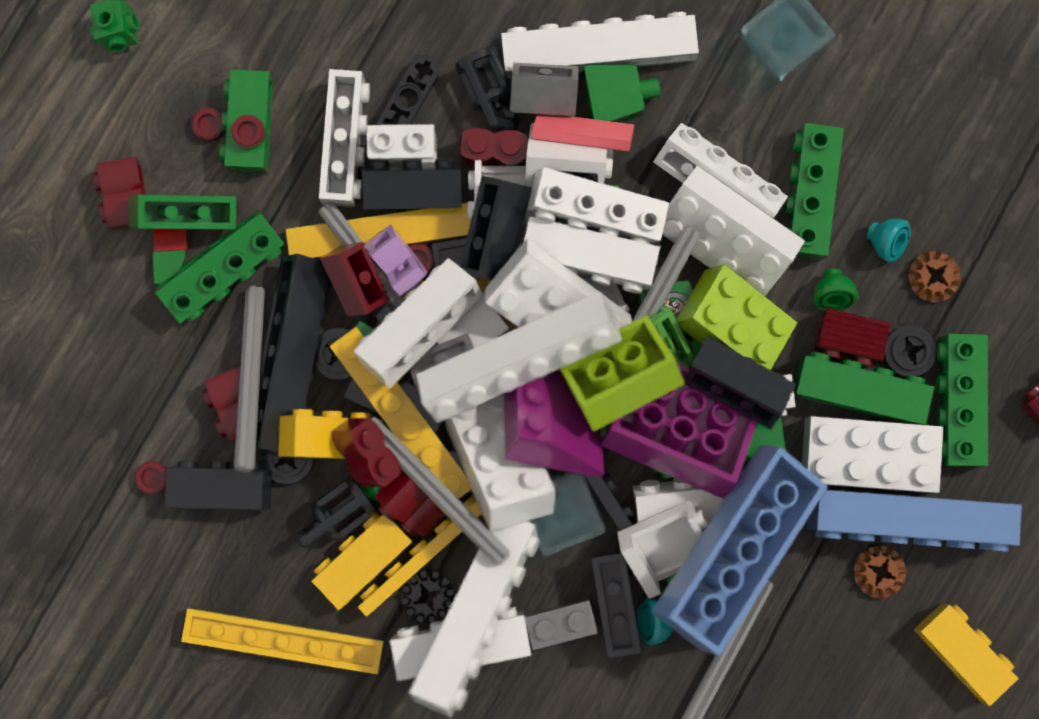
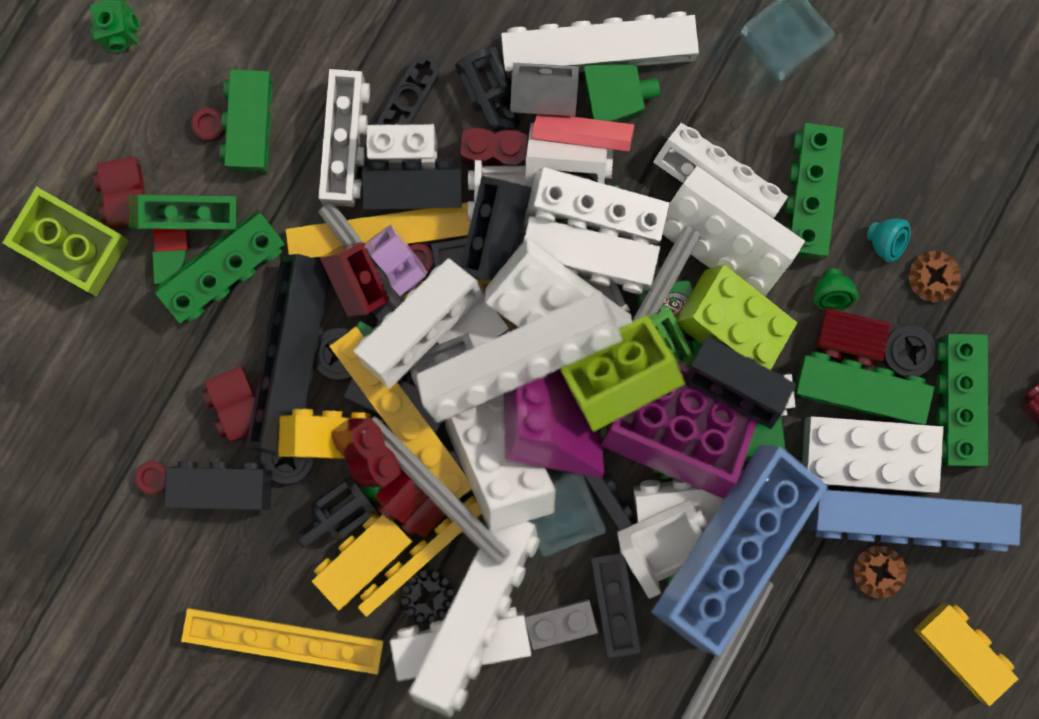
(66, 241): none -> lime brick
(248, 132): dark red tile -> none
(249, 379): light grey axle -> none
(649, 626): teal brick -> none

